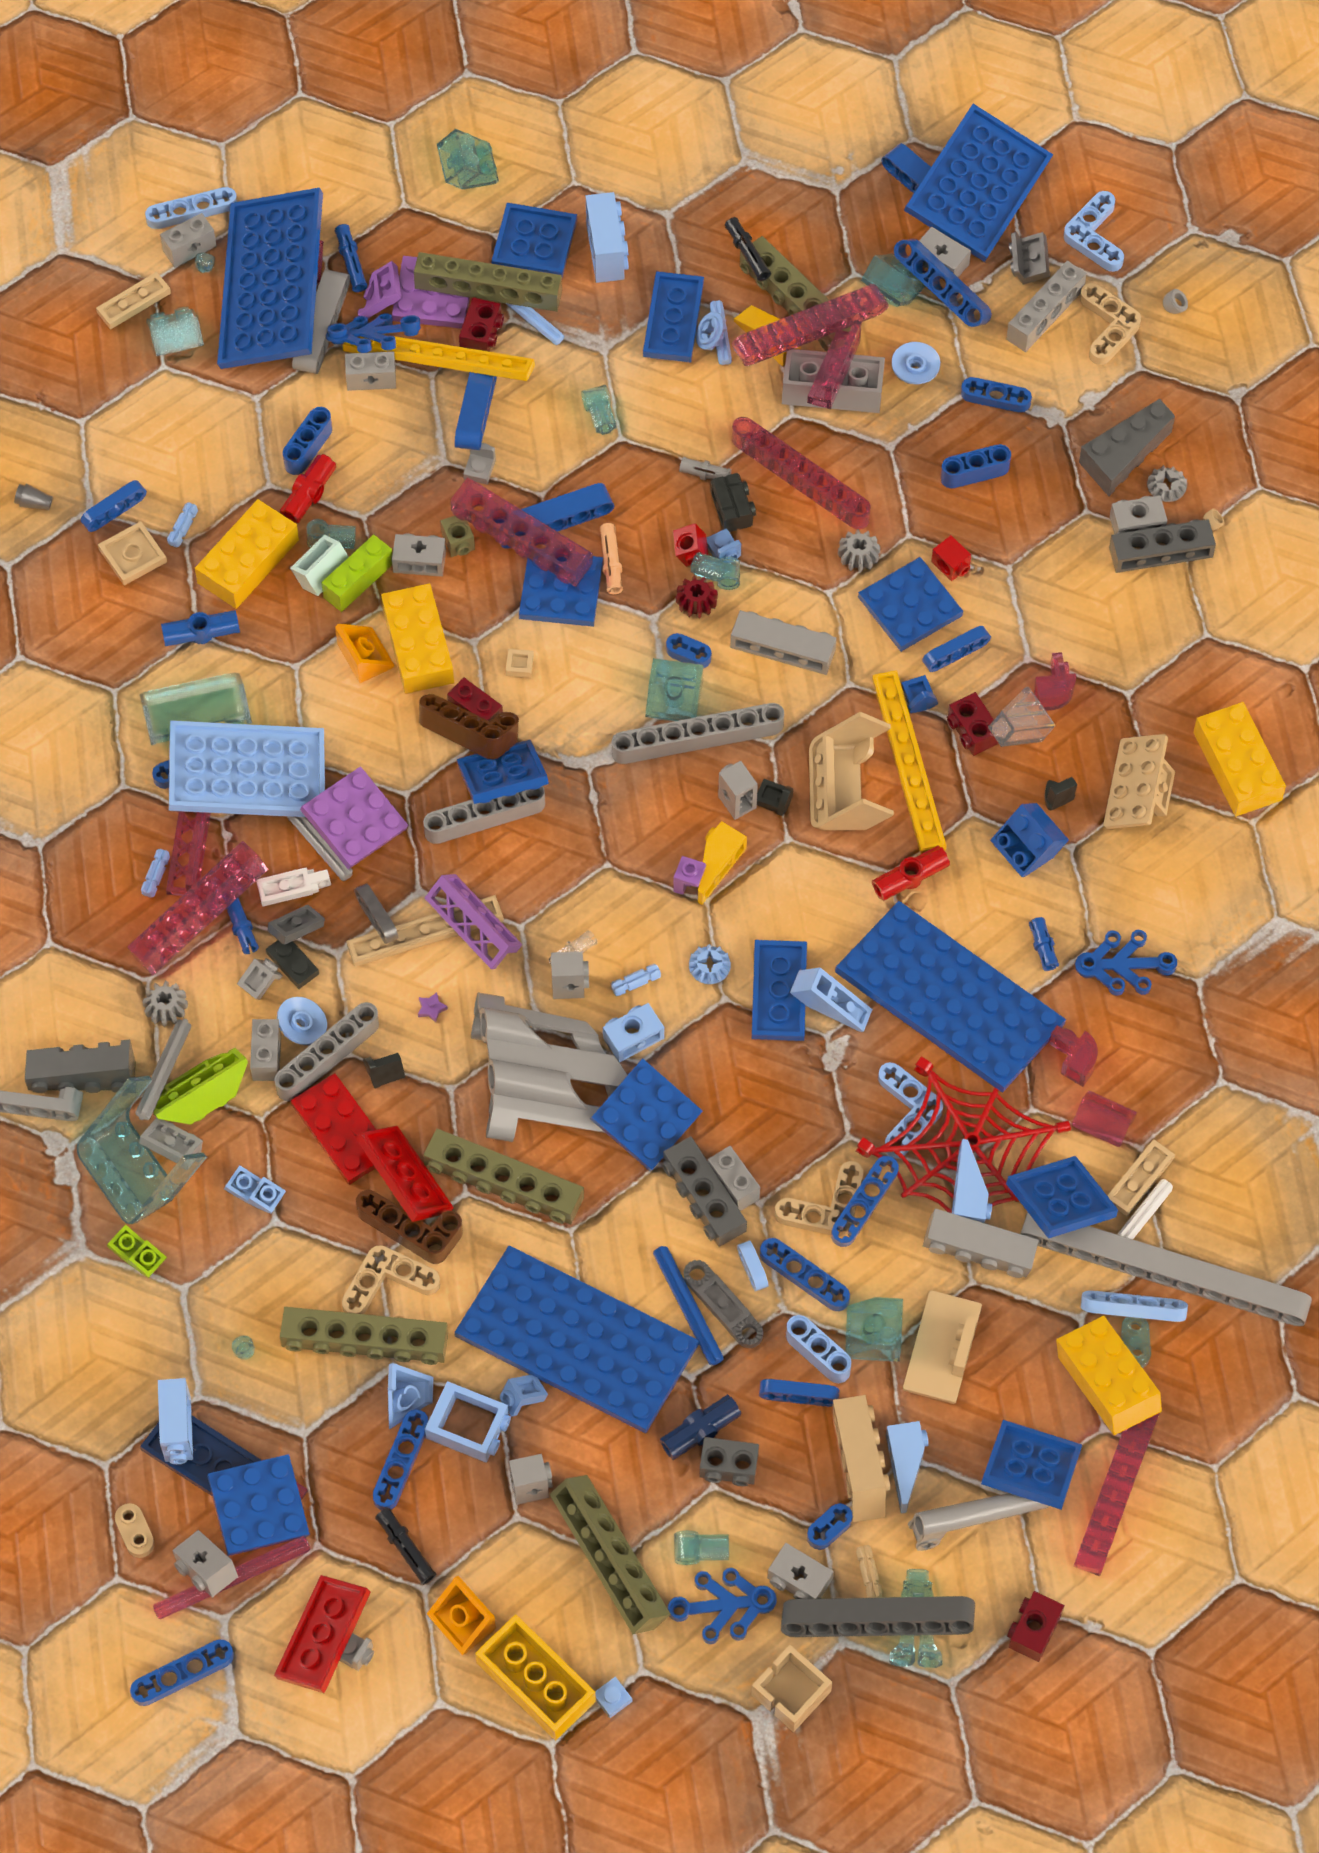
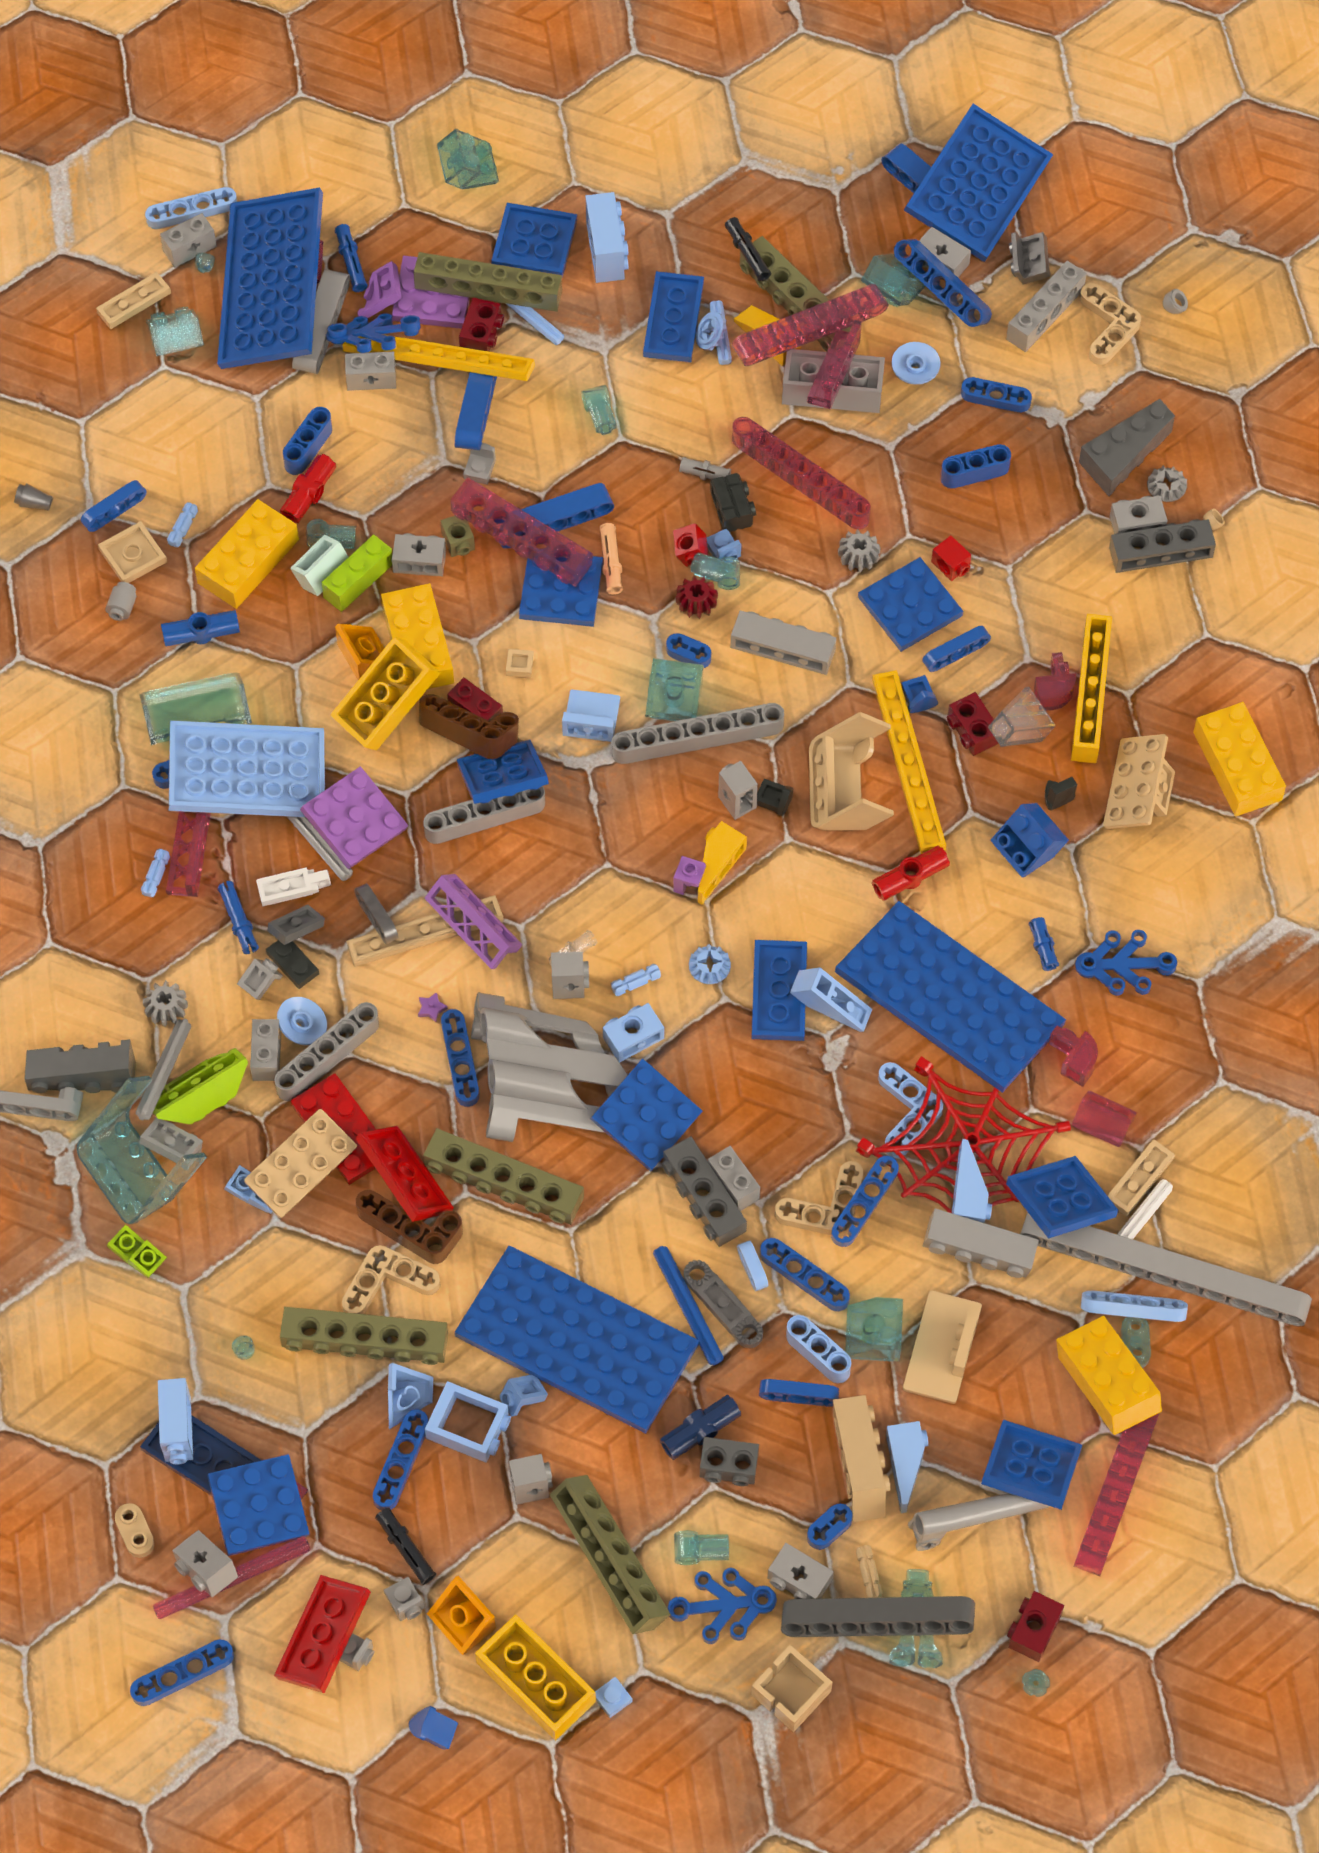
(121, 601): none -> light grey brick
(197, 908): clear pink brick -> none
(300, 1163): none -> tan bracket
(384, 1069): pearl dark grey tile -> none
(385, 693): none -> yellow brick
(405, 1599): none -> light grey bracket
(433, 1727): none -> blue tile
(460, 1057): none -> blue beam
(591, 715): none -> light blue bracket
(1040, 1677): none -> clear light blue plate
(1087, 233): light blue beam -> none
(1091, 688): none -> yellow brick

